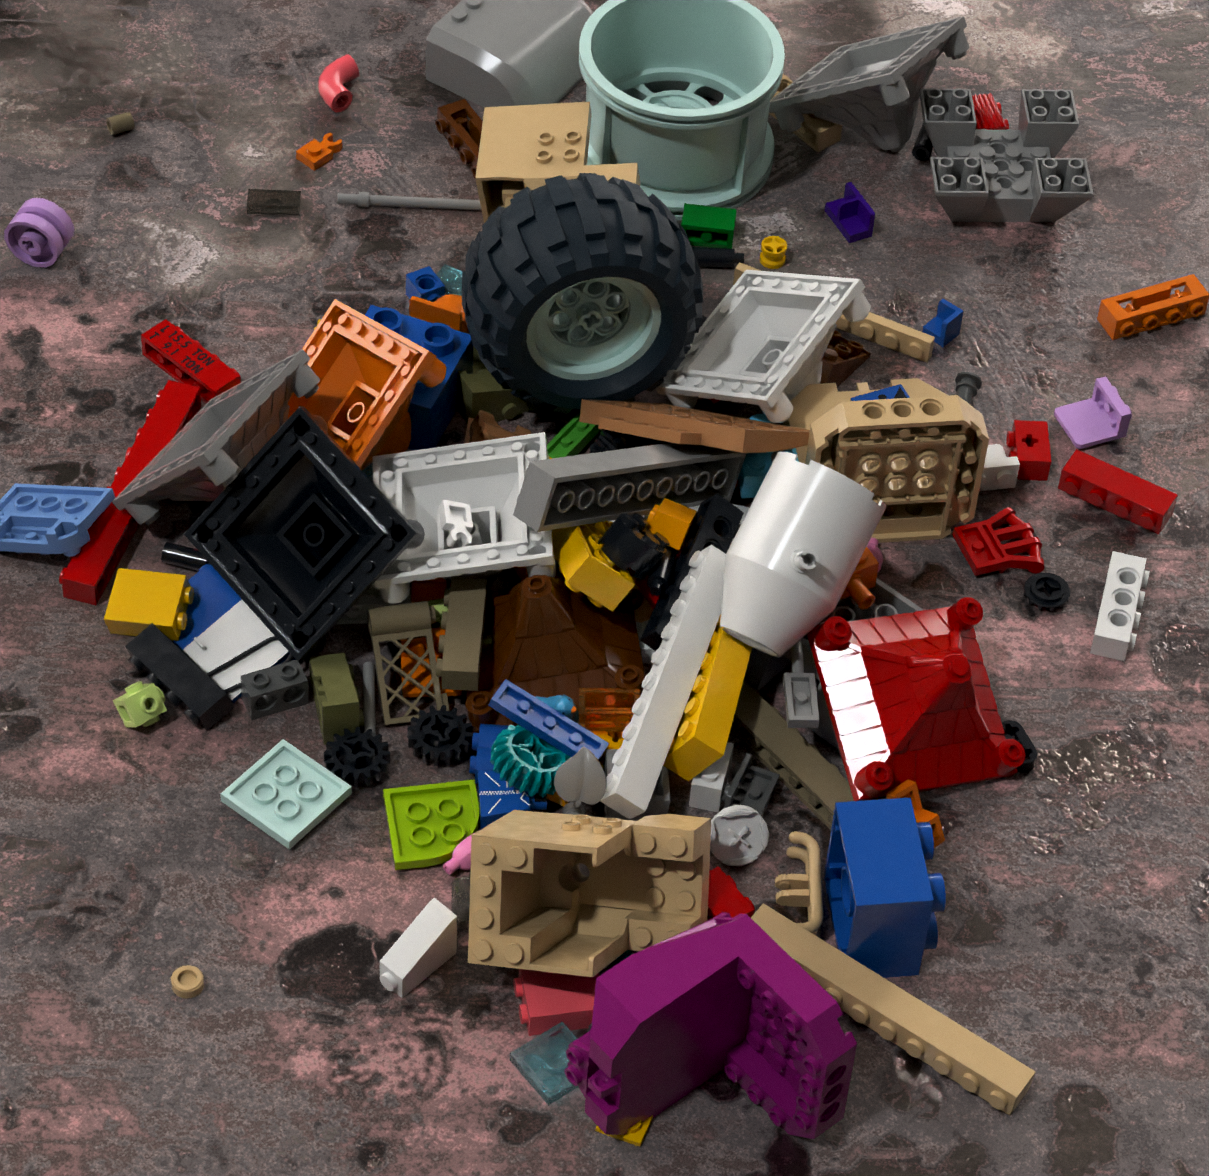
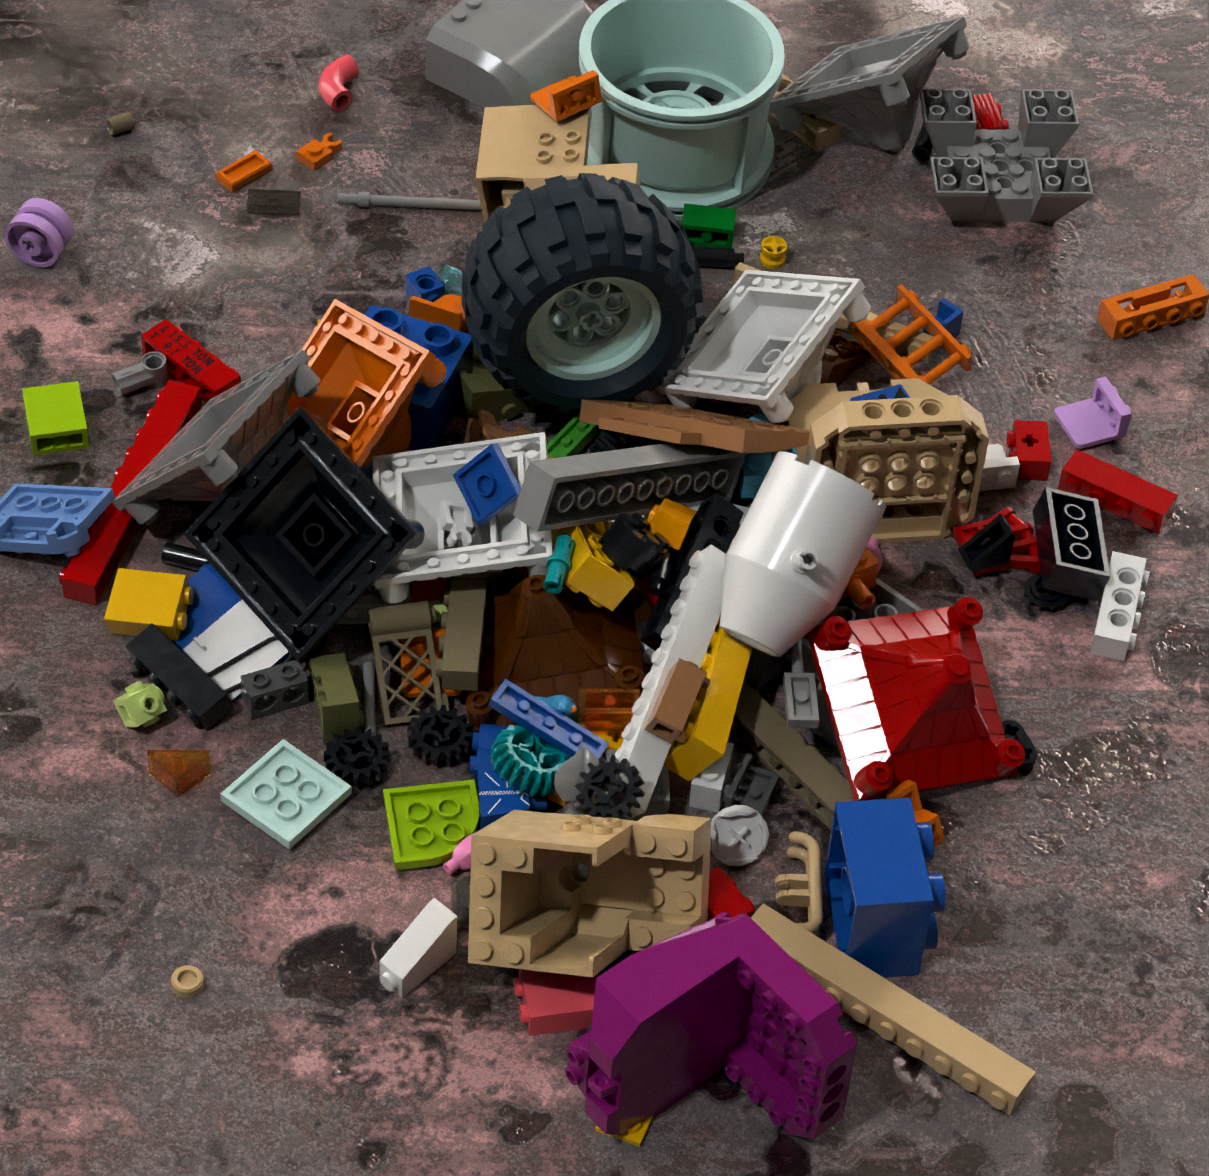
(55, 418): none -> lime brick
(150, 373): none -> light grey piece
(179, 768): none -> clear orange slope
(244, 171): none -> orange tile
(455, 126): reddish brown brick -> none
(487, 484): none -> blue tile
(544, 1062): clear light blue plate -> none
(558, 564): none -> teal pin
(569, 95): none -> orange bracket
(601, 780): none -> black gear
(676, 701): none -> medium nougat brick
(852, 215): dark purple panel -> none
(884, 349): none -> orange fence
(967, 385): dark grey pin -> none
(990, 546): none -> black slope
(1071, 544): none -> black brick

